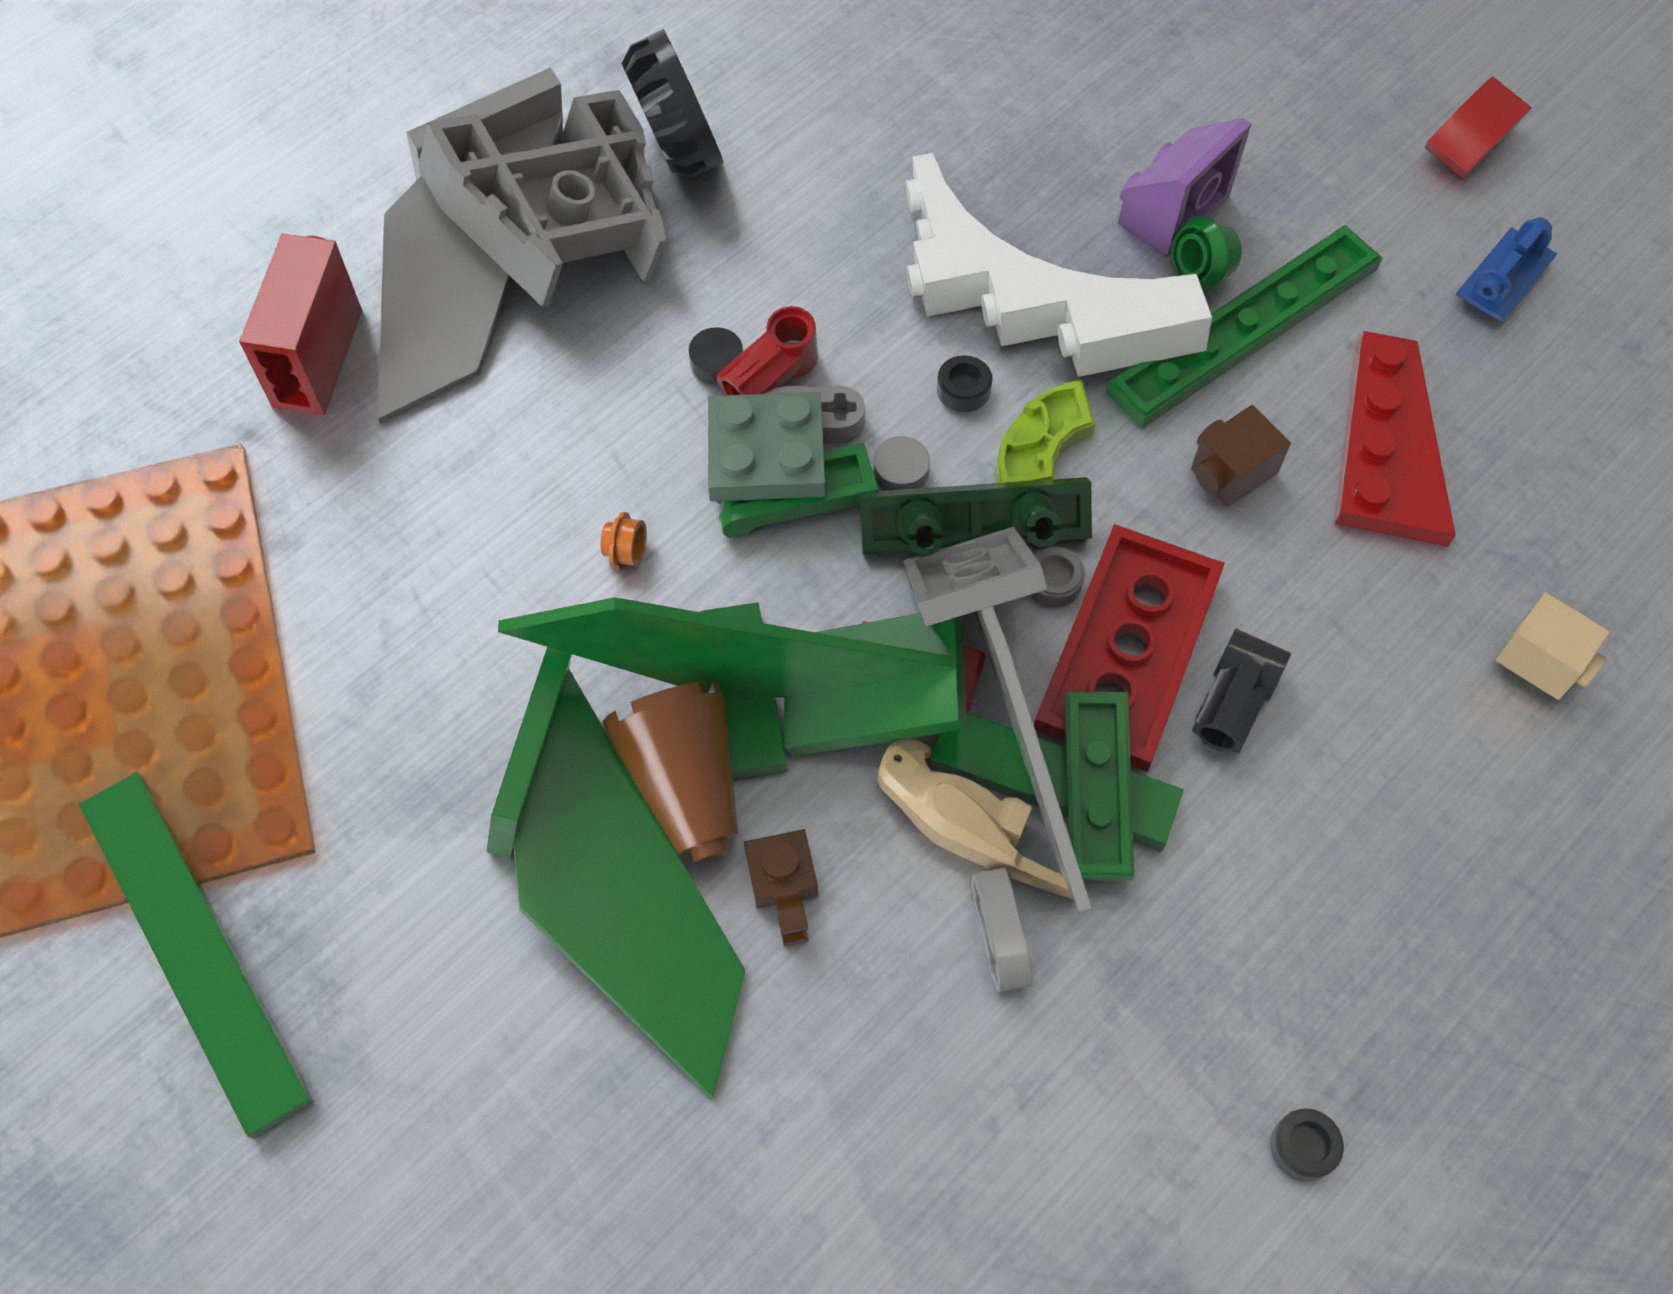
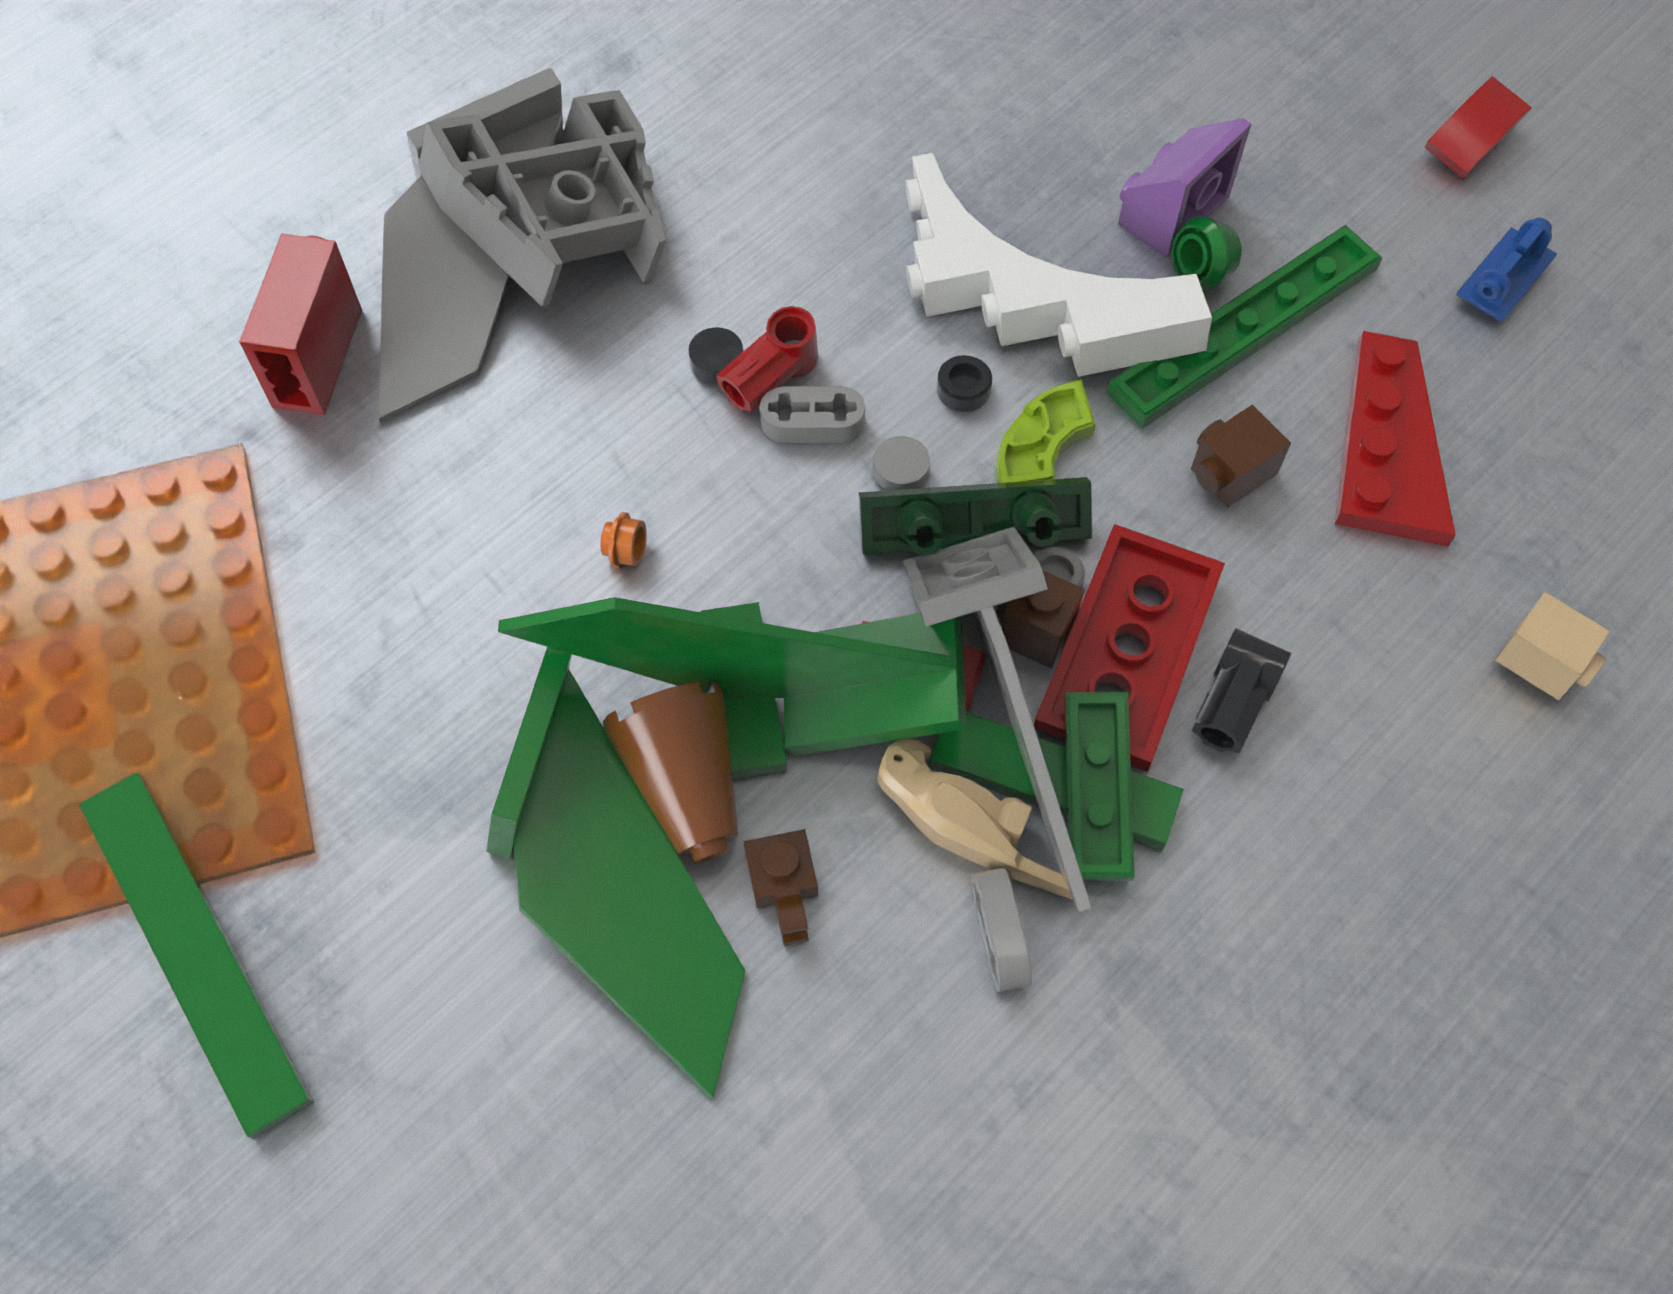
(671, 106): black gear -> none
(765, 446): sand green plate -> none
(846, 474): green plate -> none
(1041, 621): none -> reddish brown brick
(1307, 1145): black tile -> none

